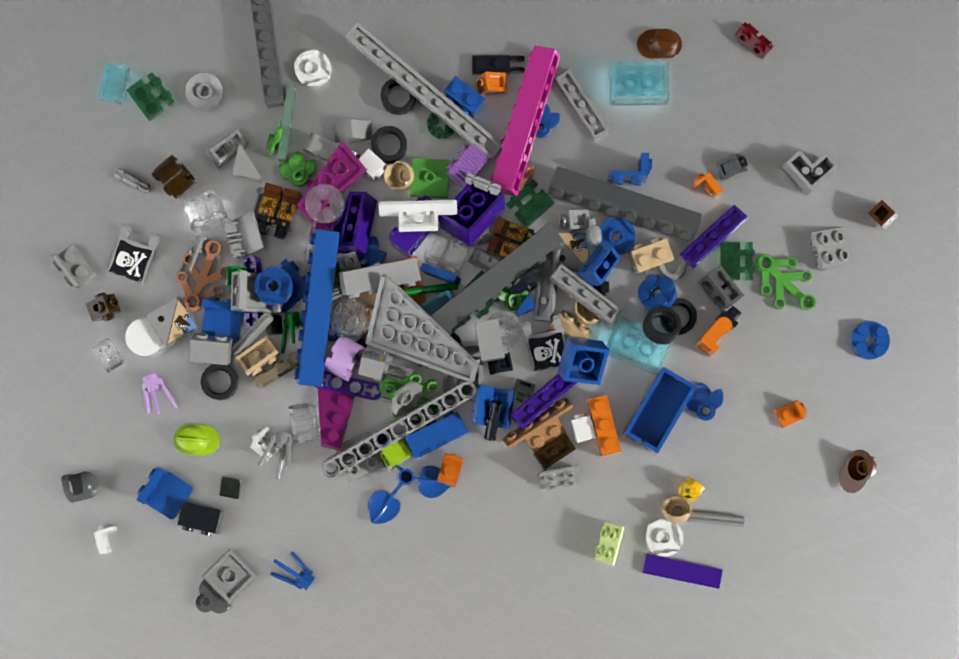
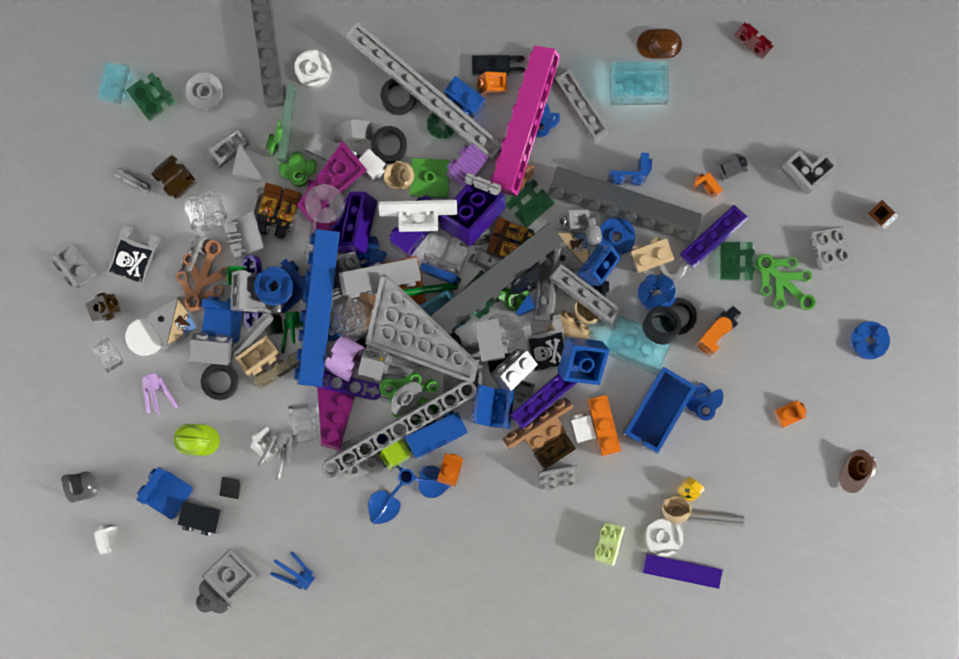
(493, 420): black pin -> none
(513, 369): none -> brick
(720, 288): dark grey brick -> none

